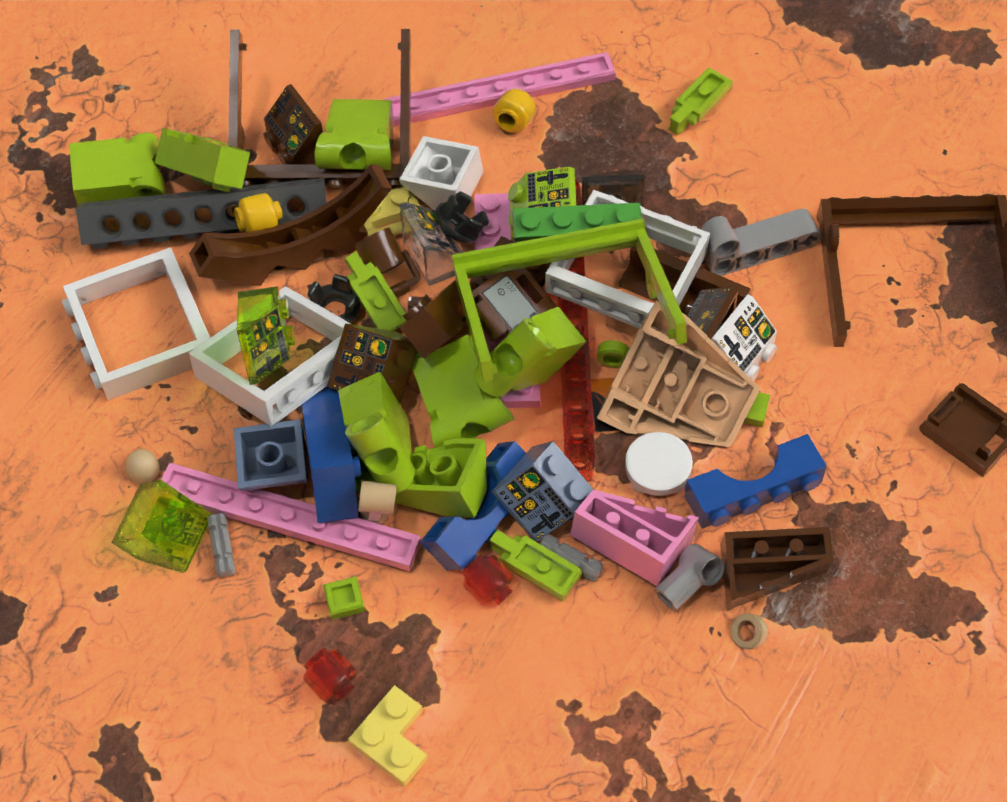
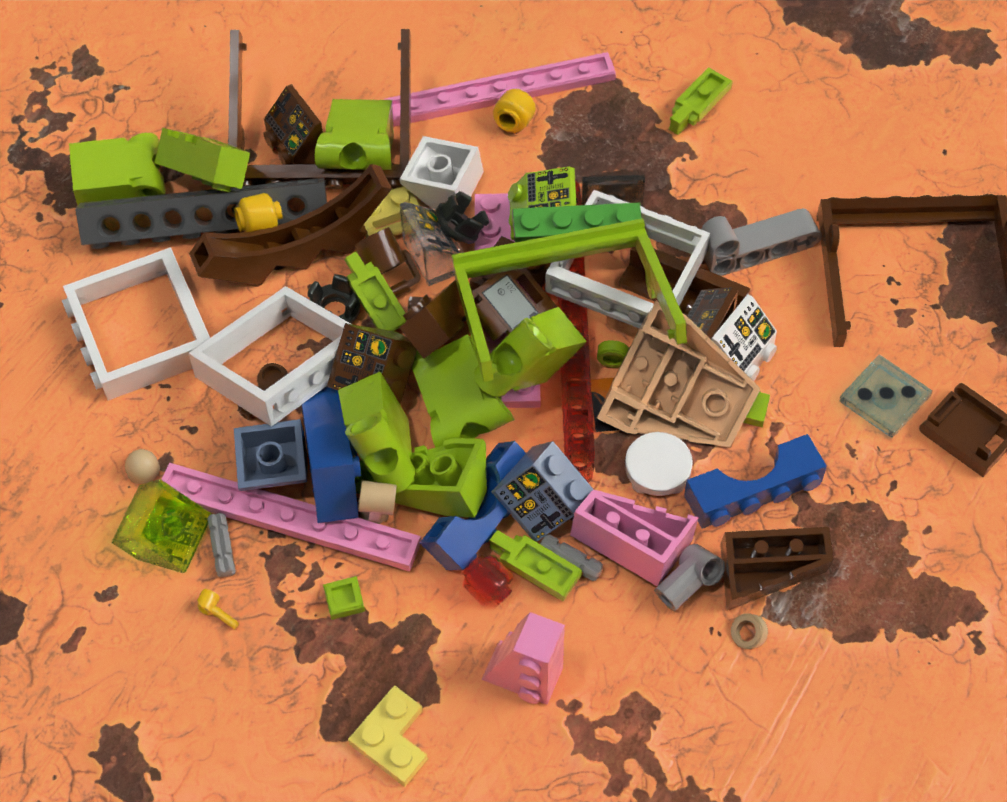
(207, 605): none -> yellow hand
(263, 331): clear neon green slope -> none
(329, 675): clear red head -> none
(529, 659): none -> bright pink wedge
(885, 396): none -> clear light blue tile

